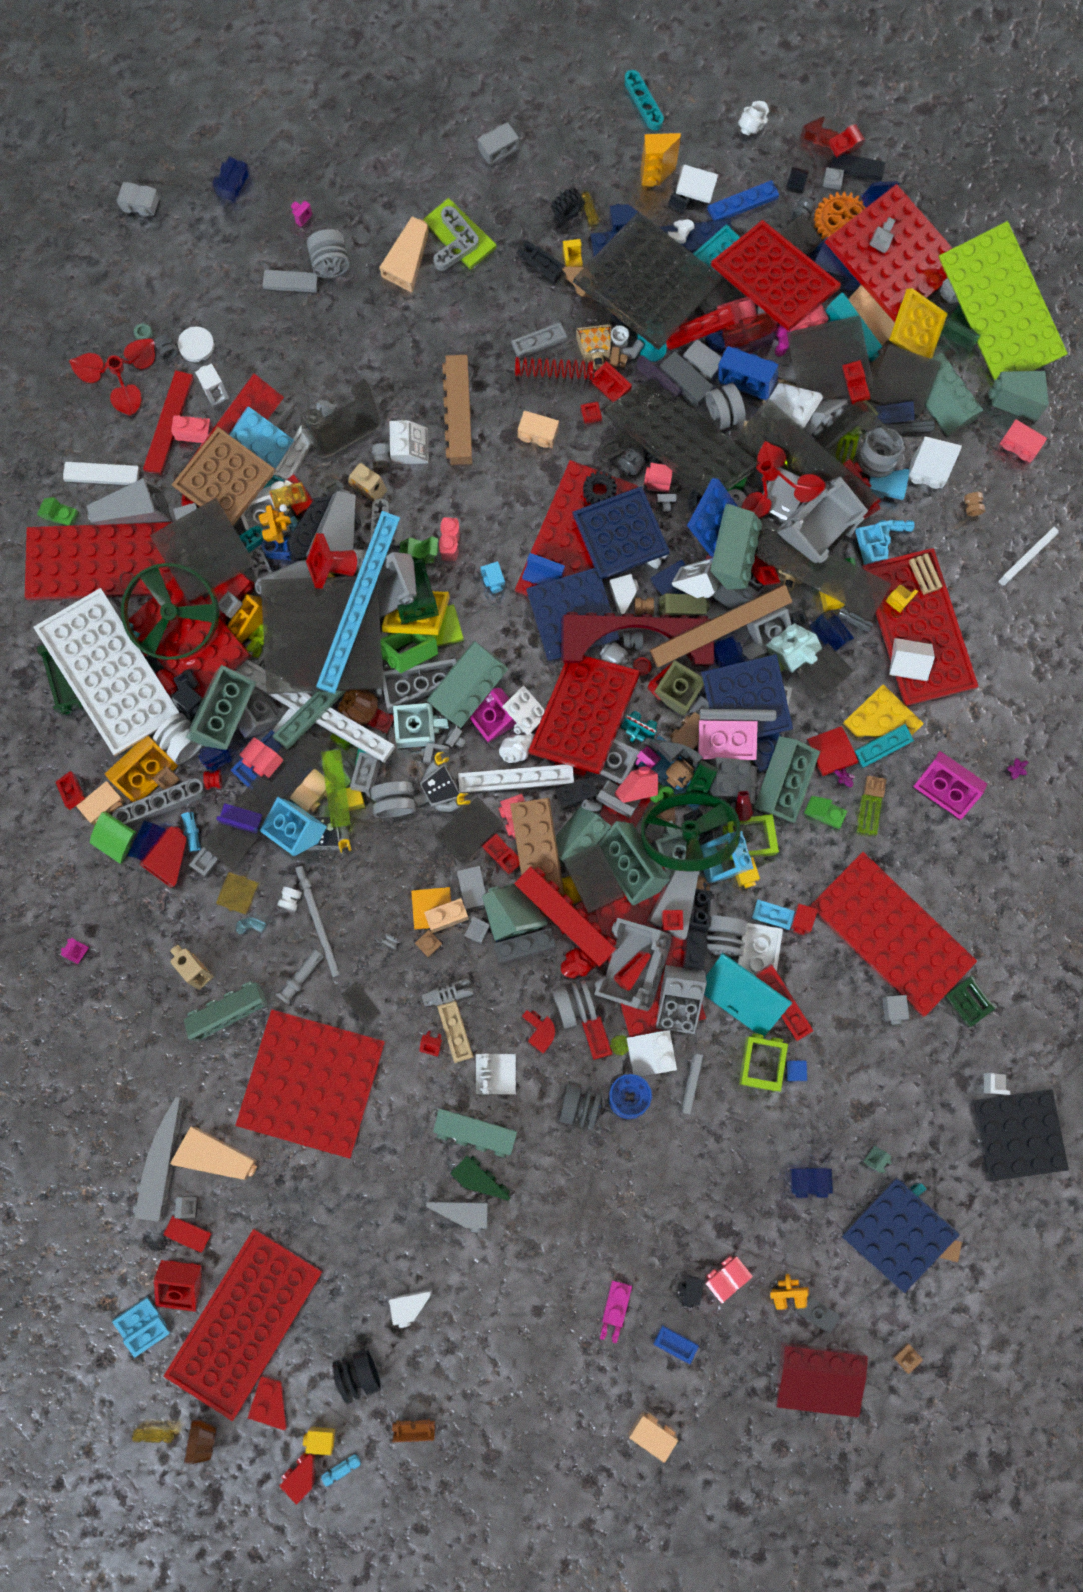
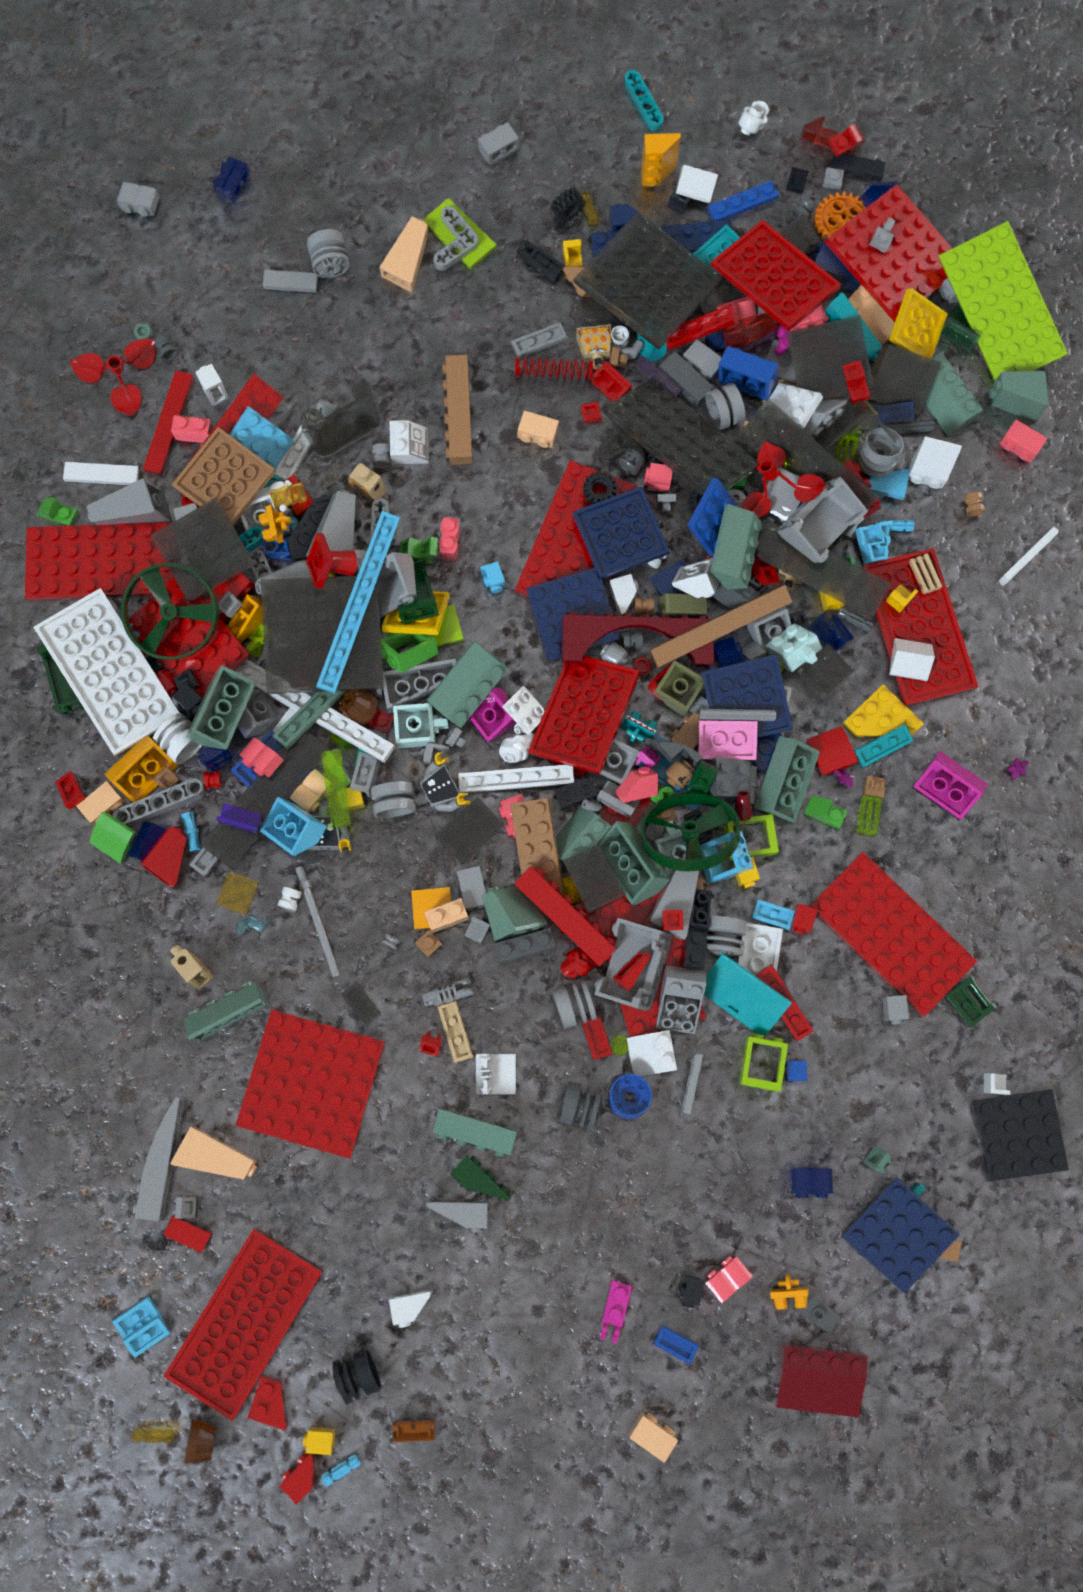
(74, 950): dark pink tile -> none
(177, 1285): red slope -> none
(196, 344): white tile -> none
(294, 984): light grey pin -> none
(301, 212): dark pink tile -> none
(501, 853): red slope -> none
(542, 570): blue panel -> none
(545, 1031): red brick -> none
(683, 230): white piece -> none
(908, 1358): medium nougat tile -> none

